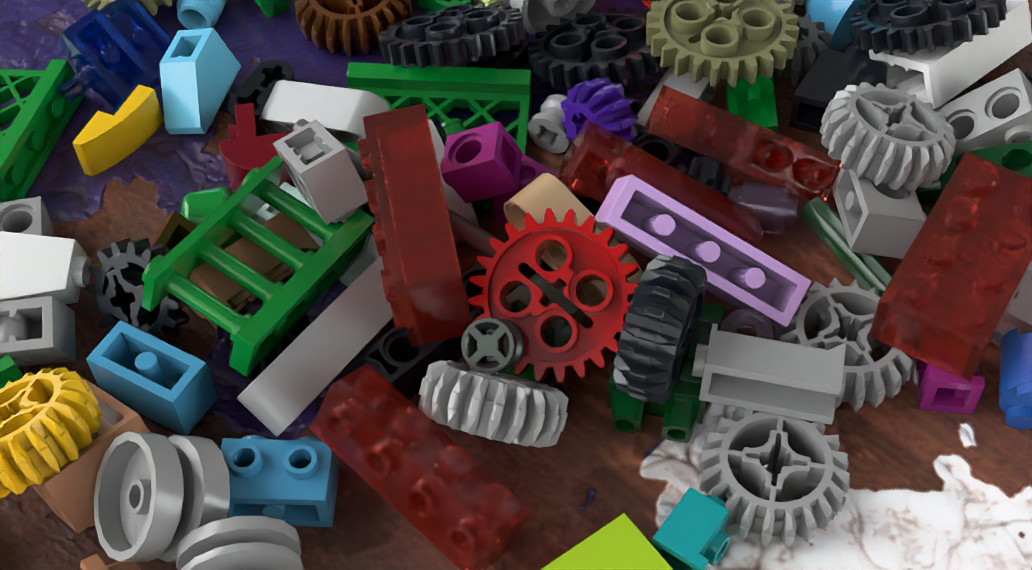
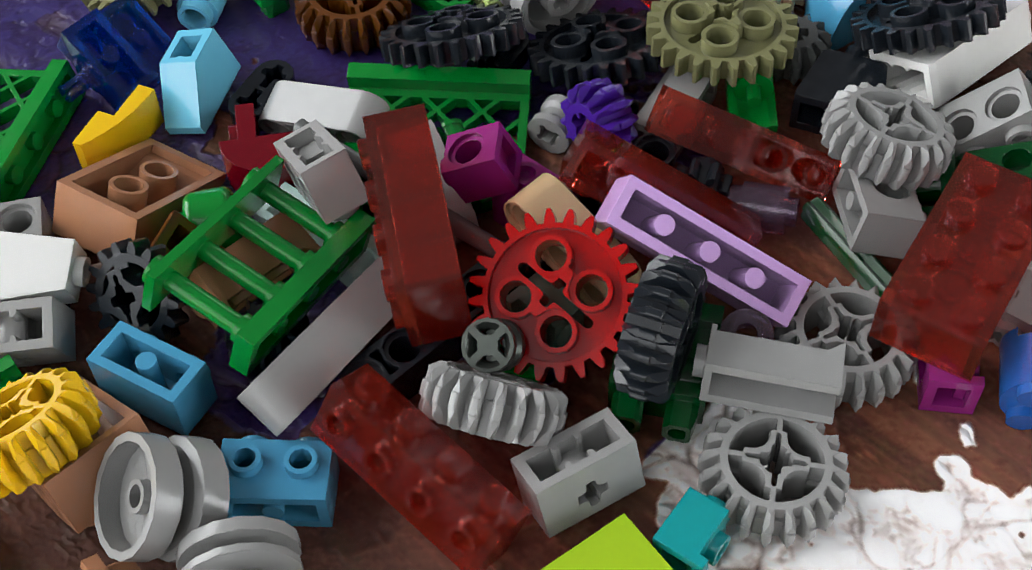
(128, 194): none -> nougat slope
(579, 472): none -> light grey brick

